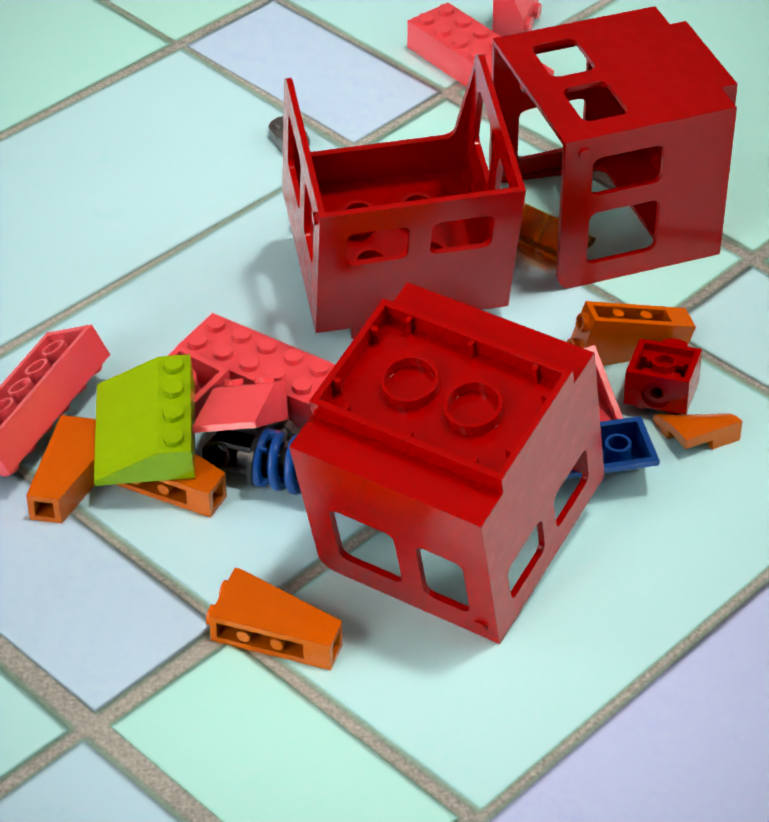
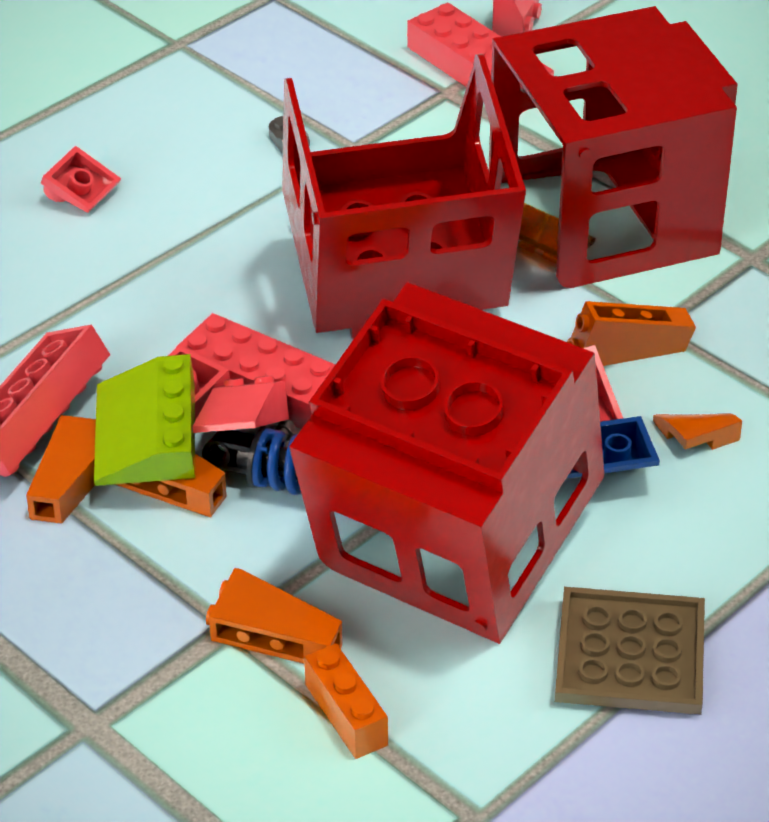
(79, 180): none -> coral slope
(346, 701): none -> orange brick
(631, 650): none -> dark tan plate
(663, 375): red brick -> none

